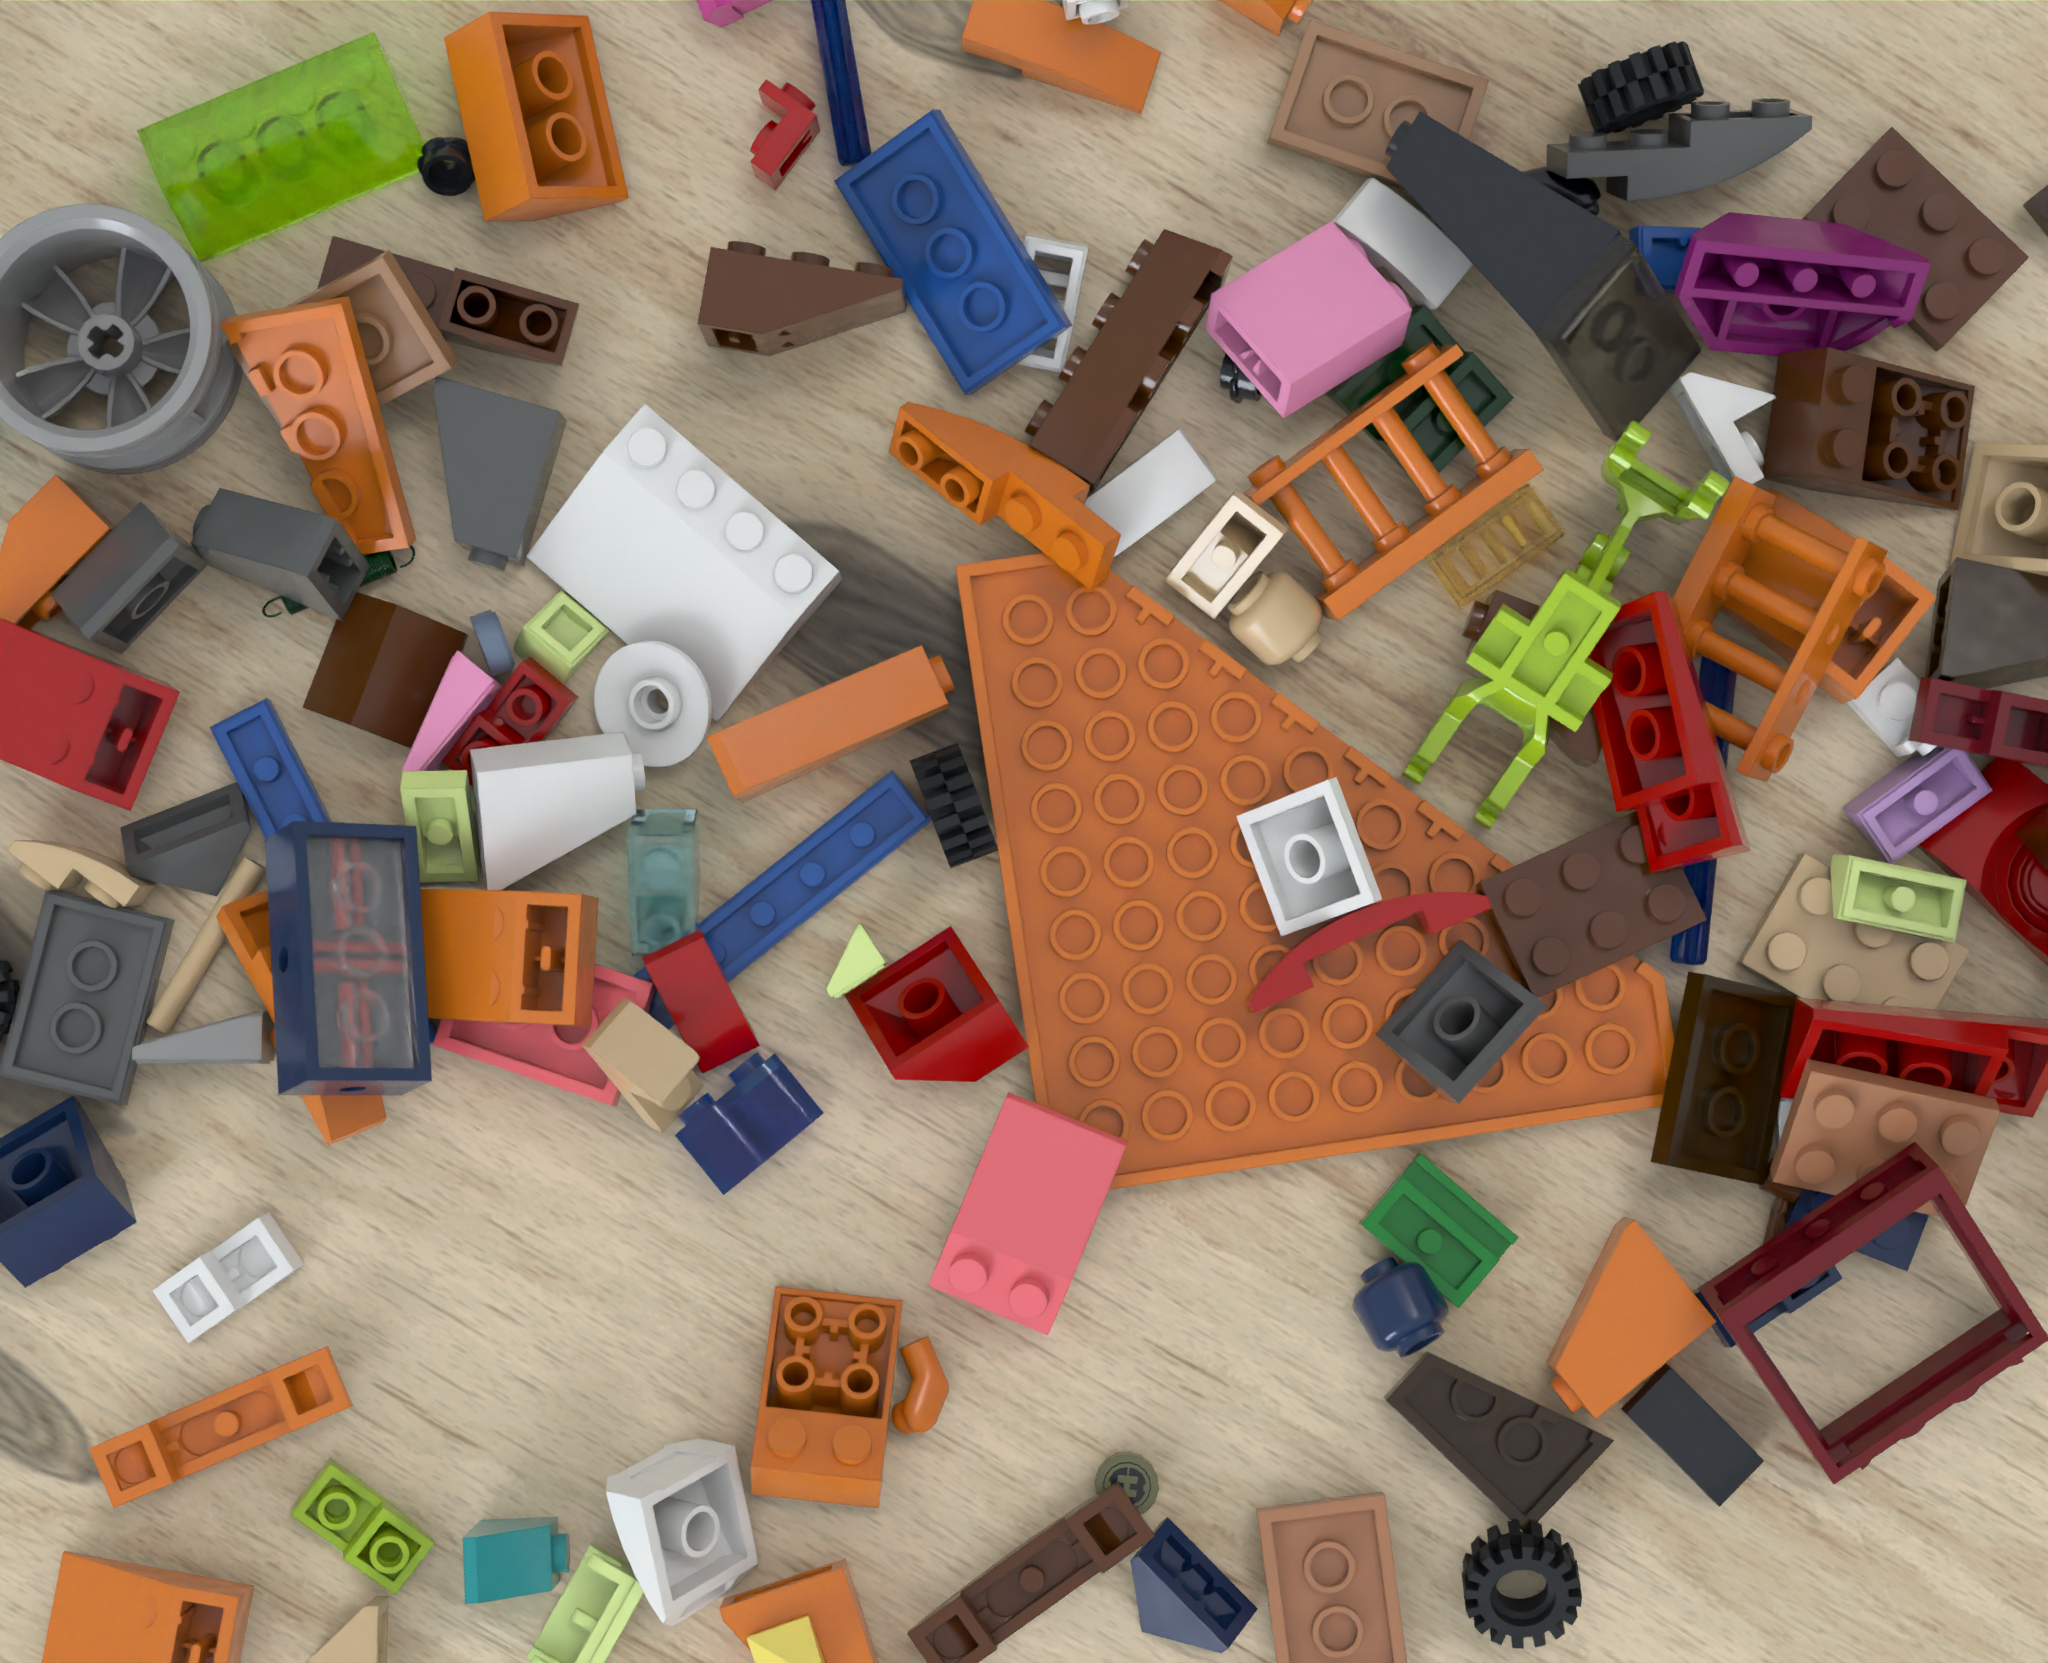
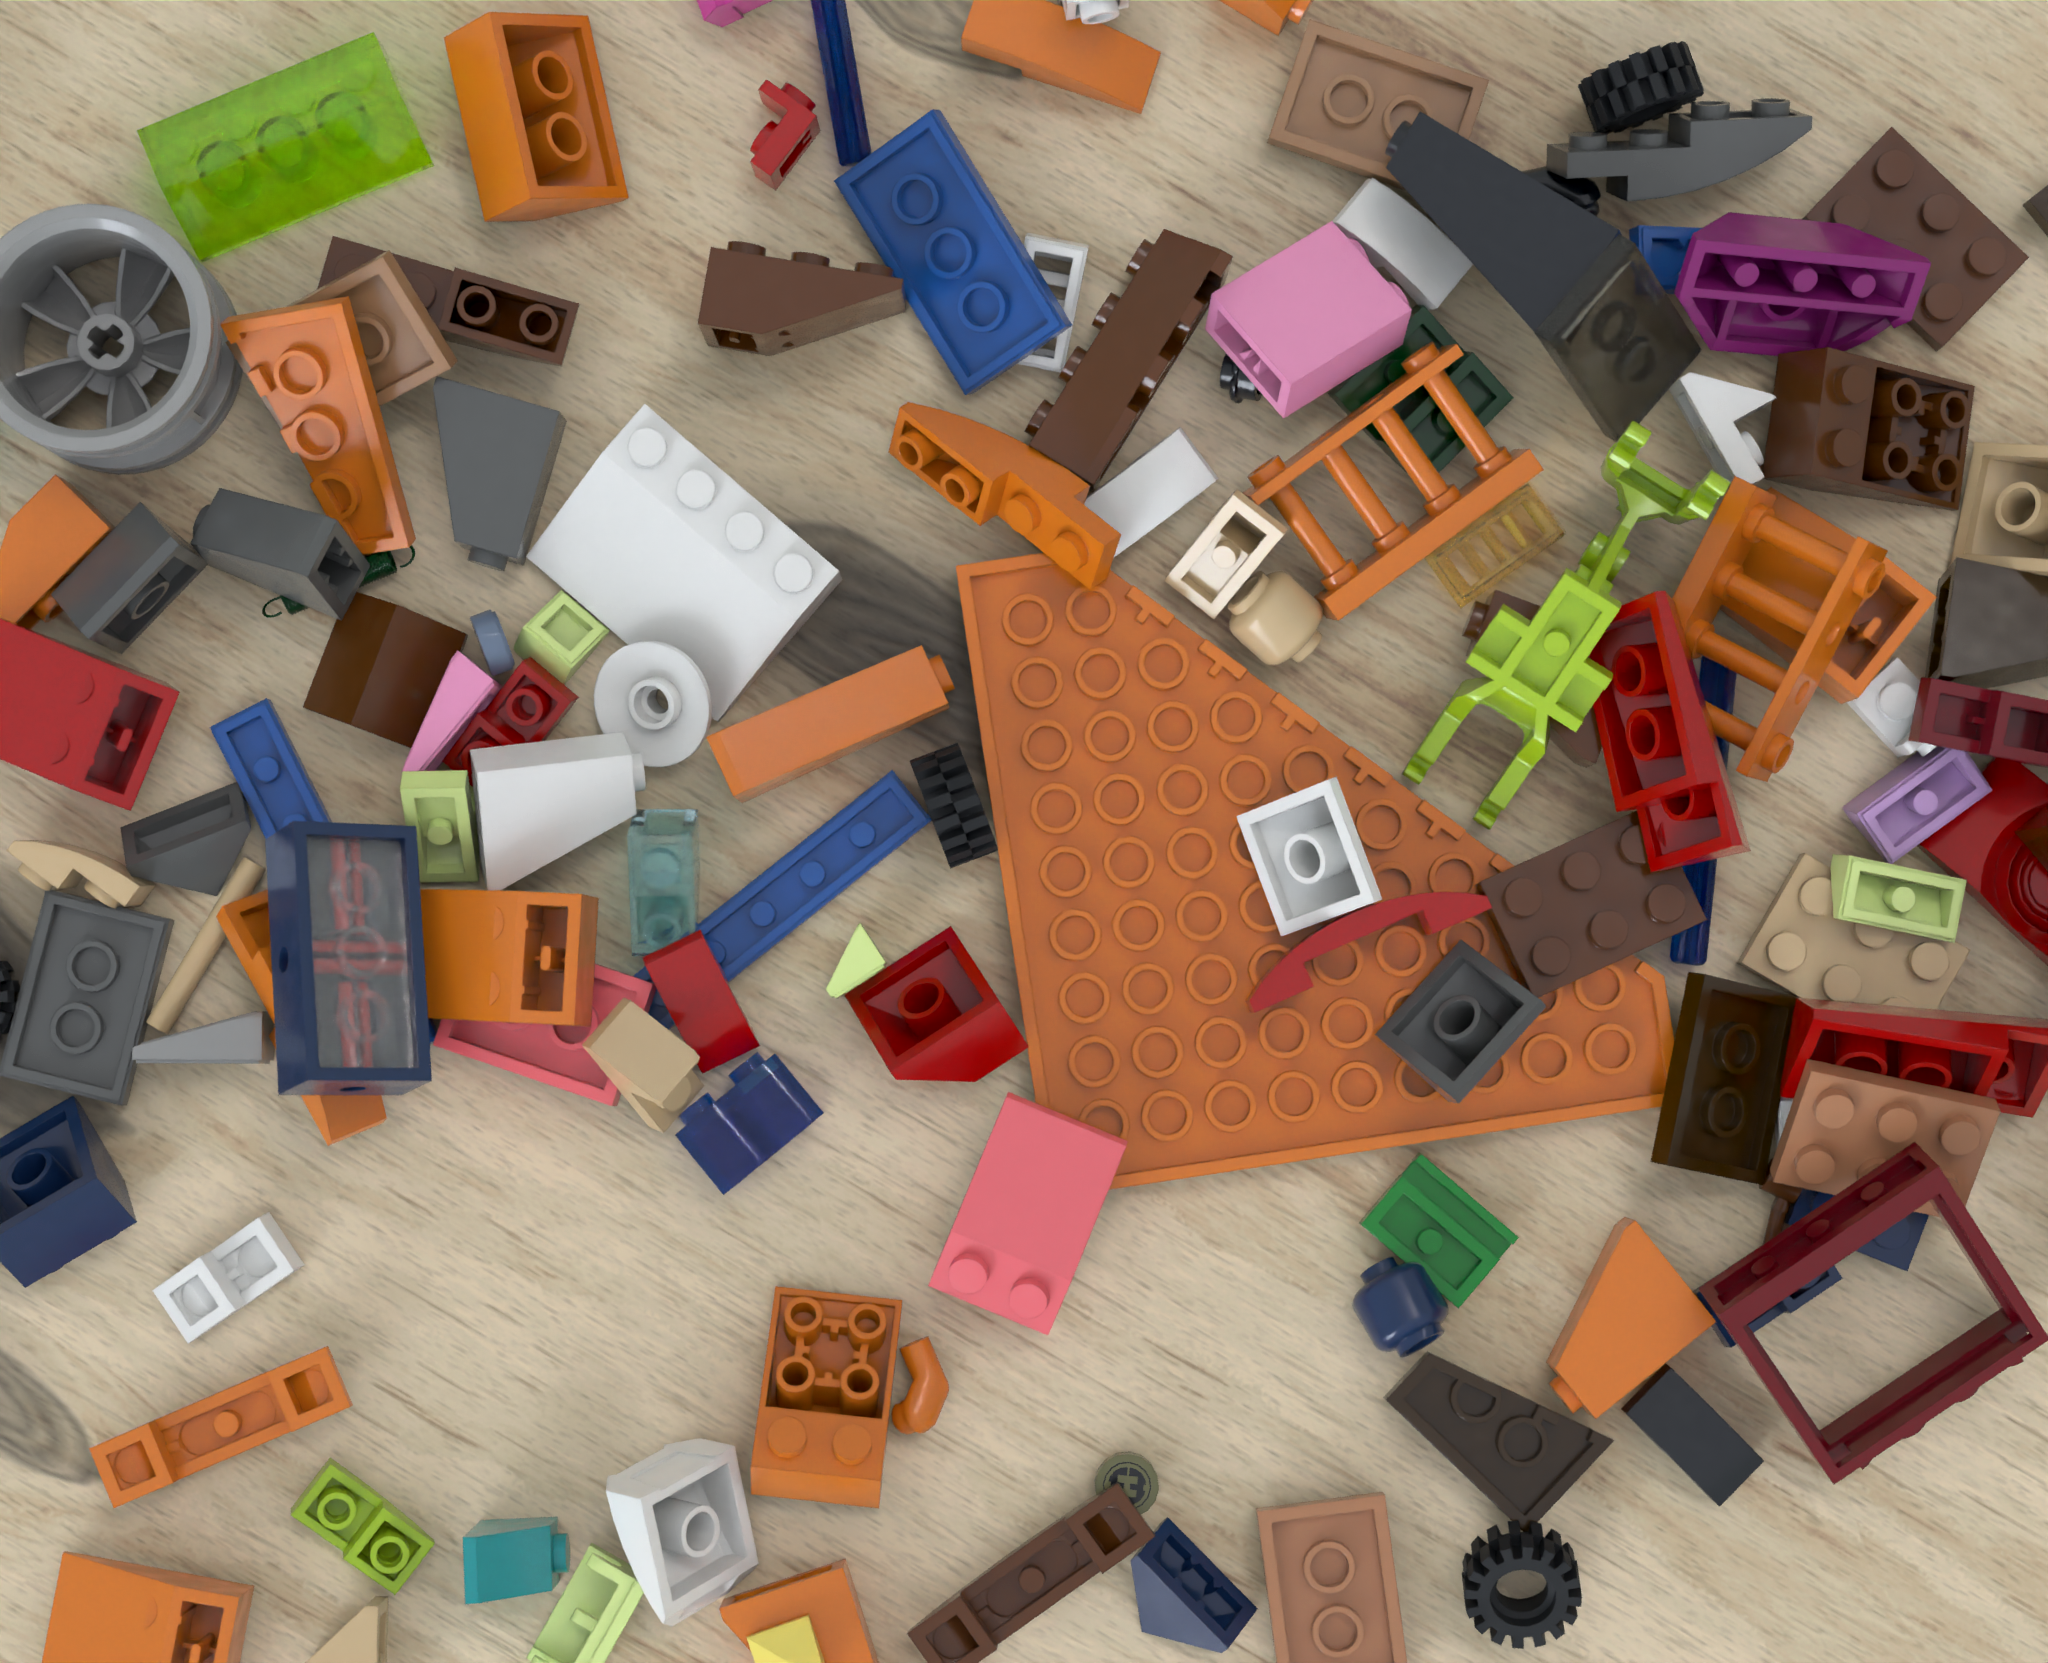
(446, 177): black plate -> none

